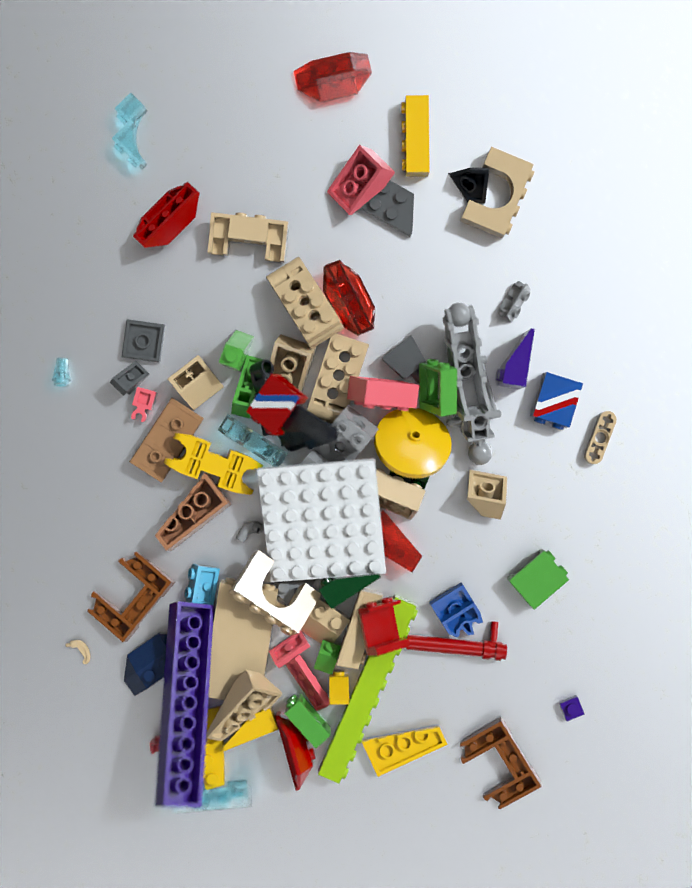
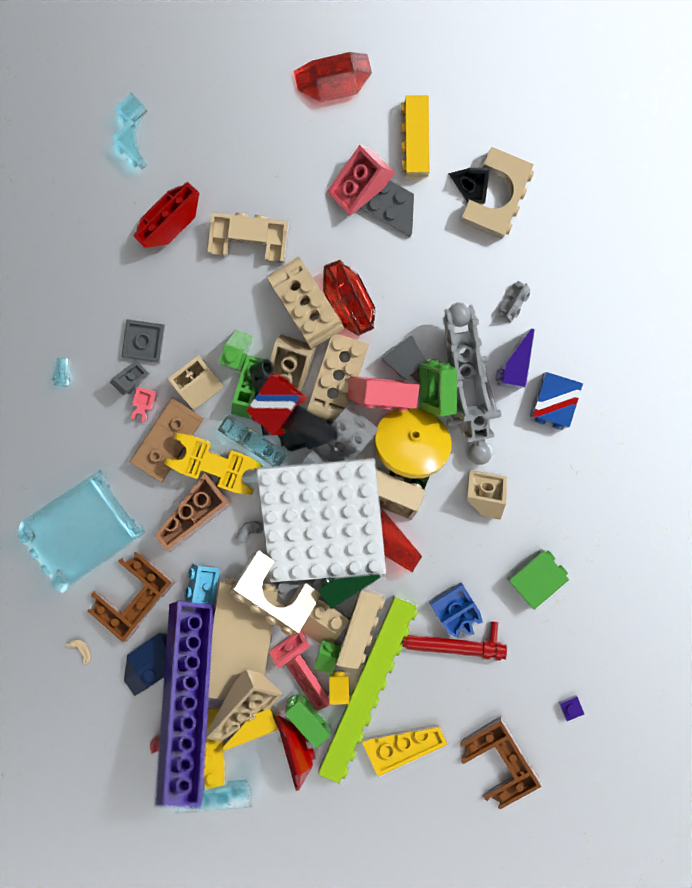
(78, 532): none -> clear light blue windscreen
(380, 627): red panel -> none
(600, 452): tan beam -> none

